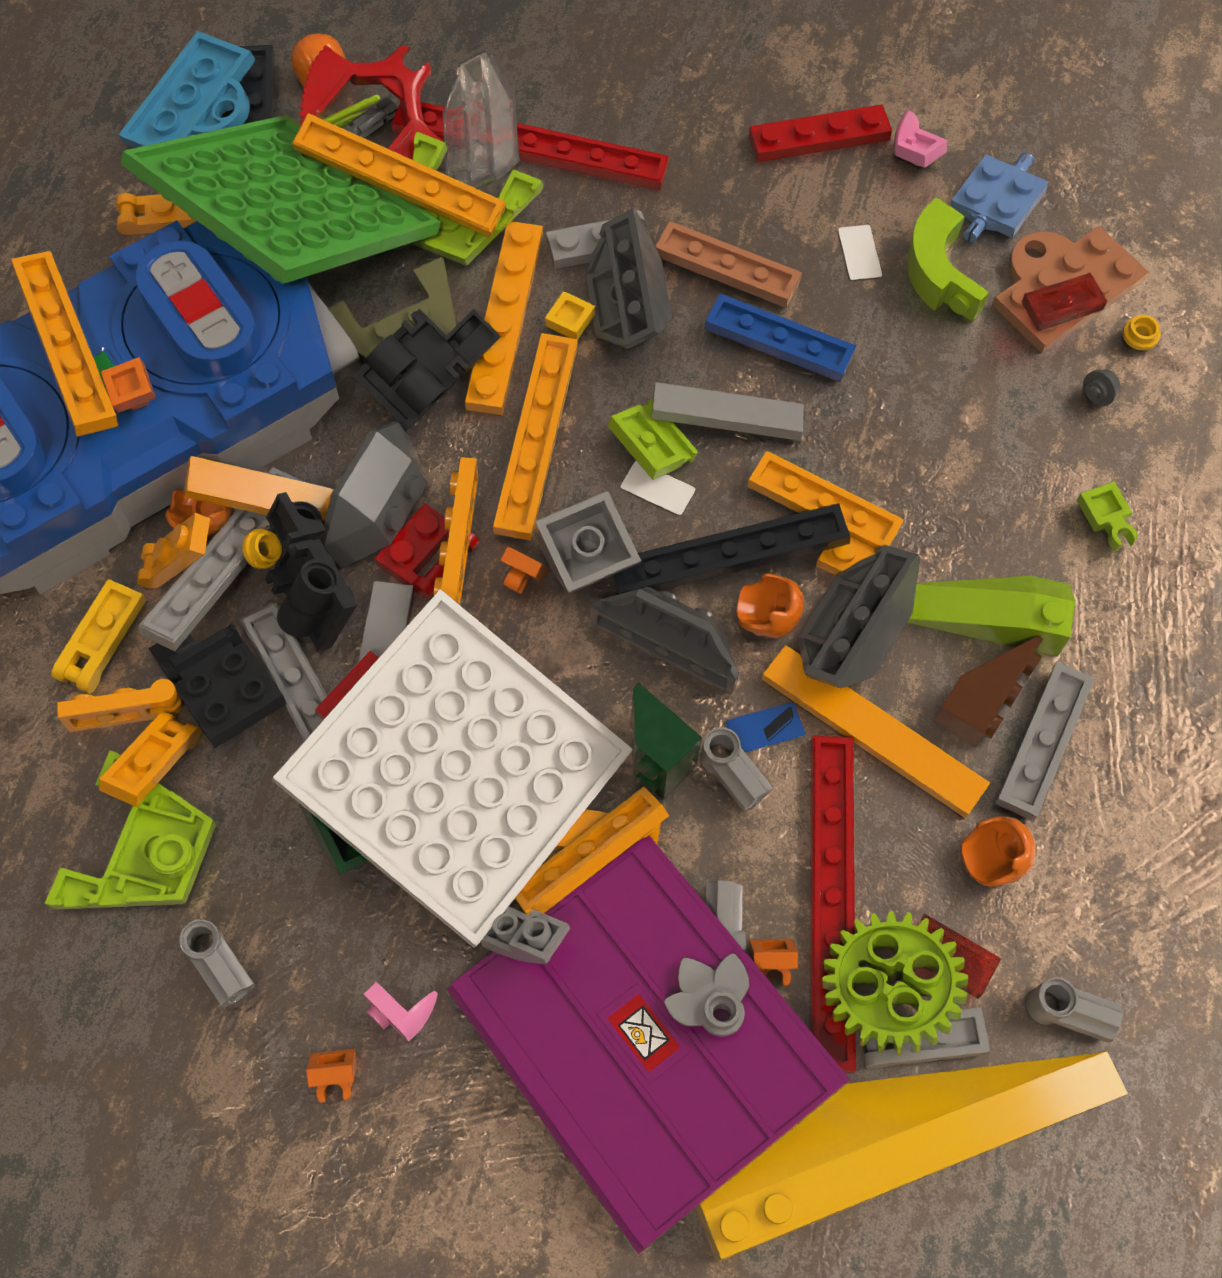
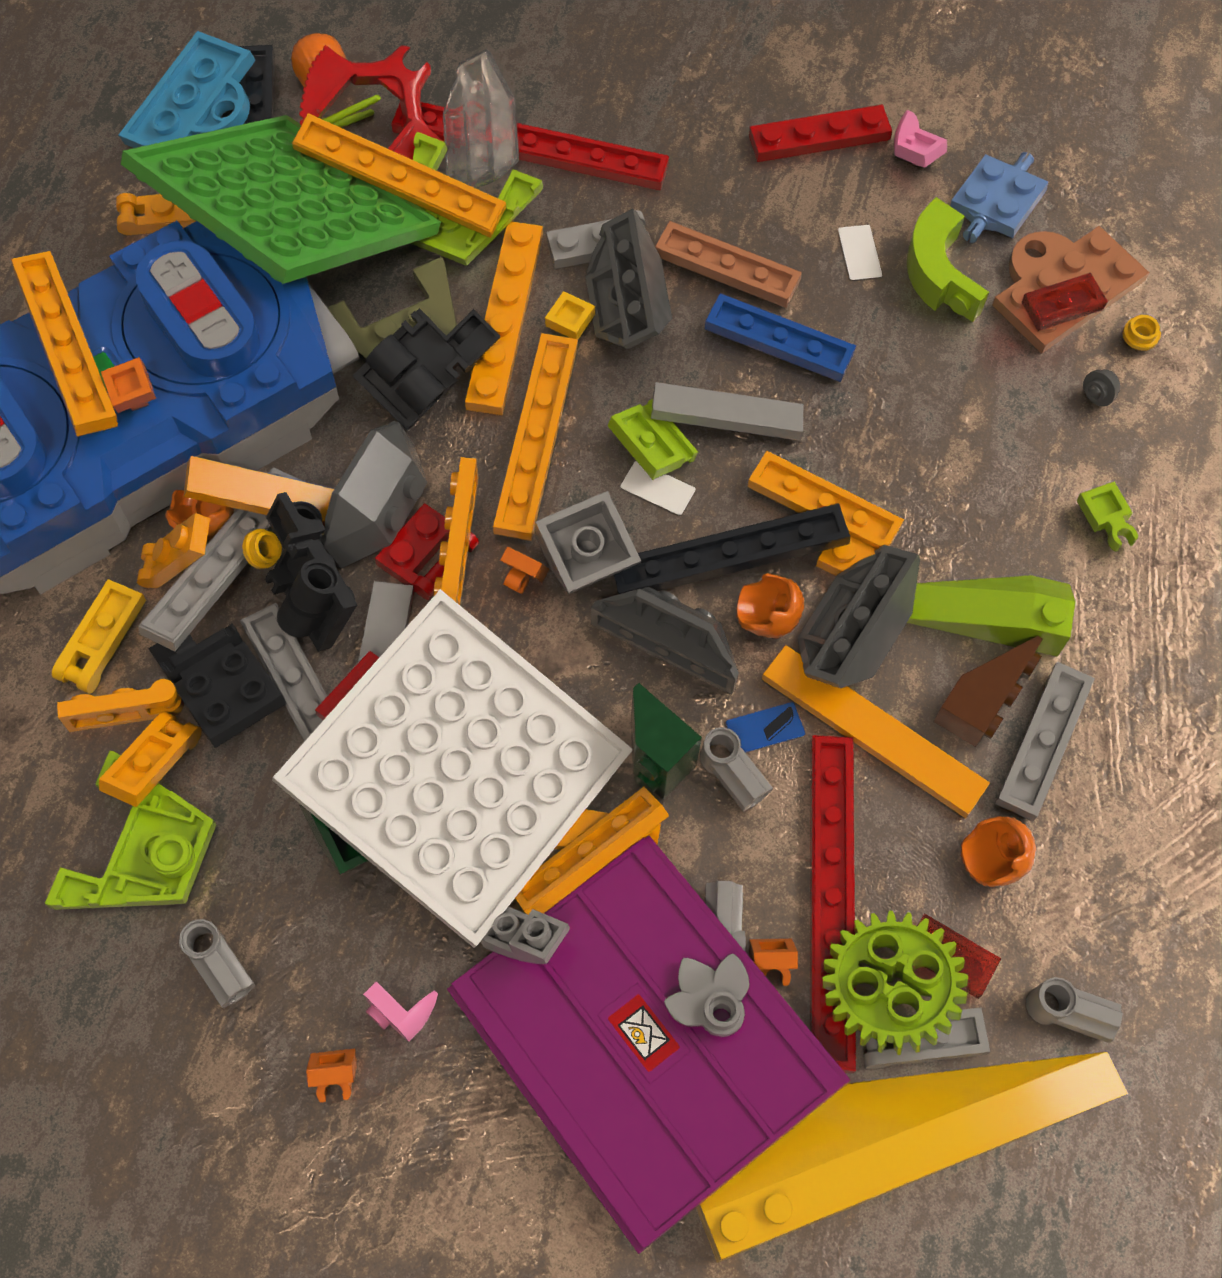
(372, 118): dark grey axle -> none

